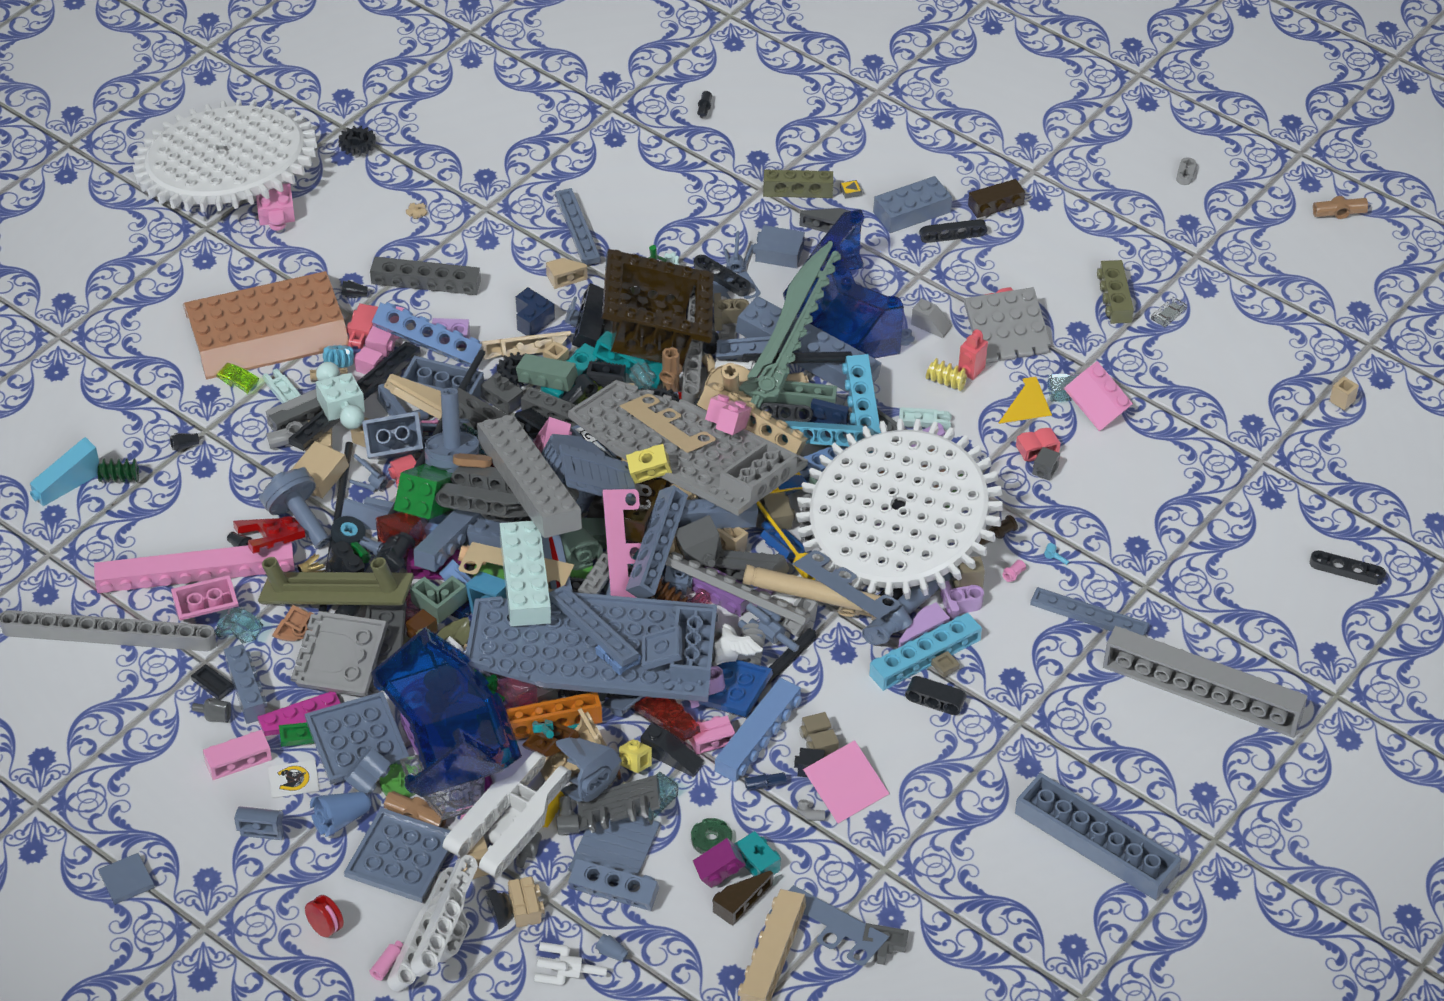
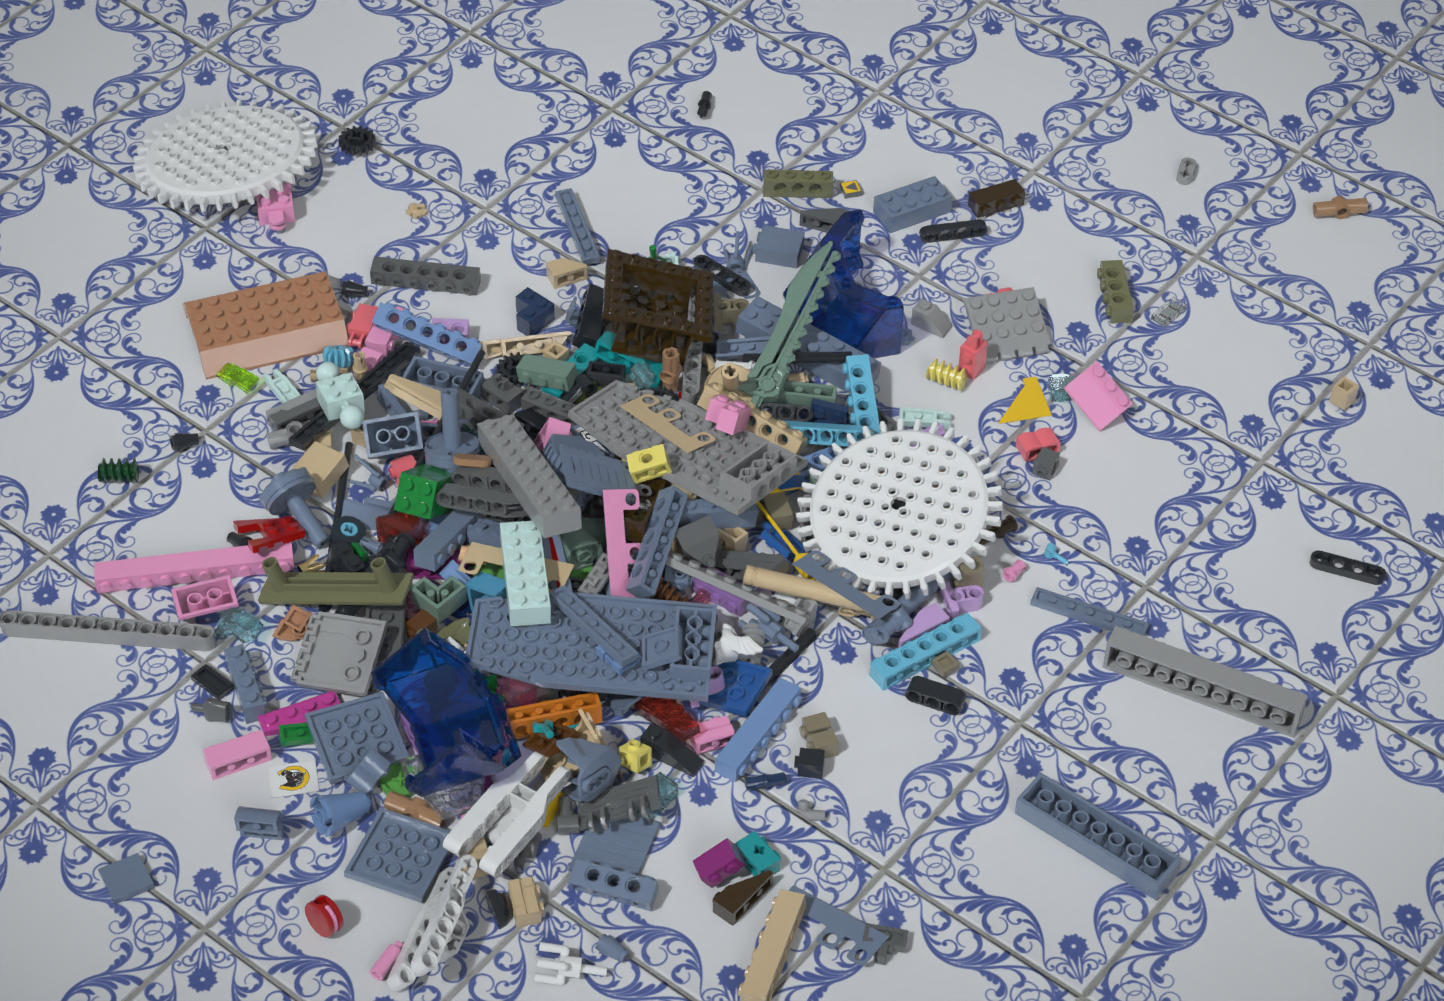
(66, 473): medium azure slope -> none
(359, 365): none -> tan axle
(709, 826): clear green tile -> none
(846, 781): bright pink sticker -> none

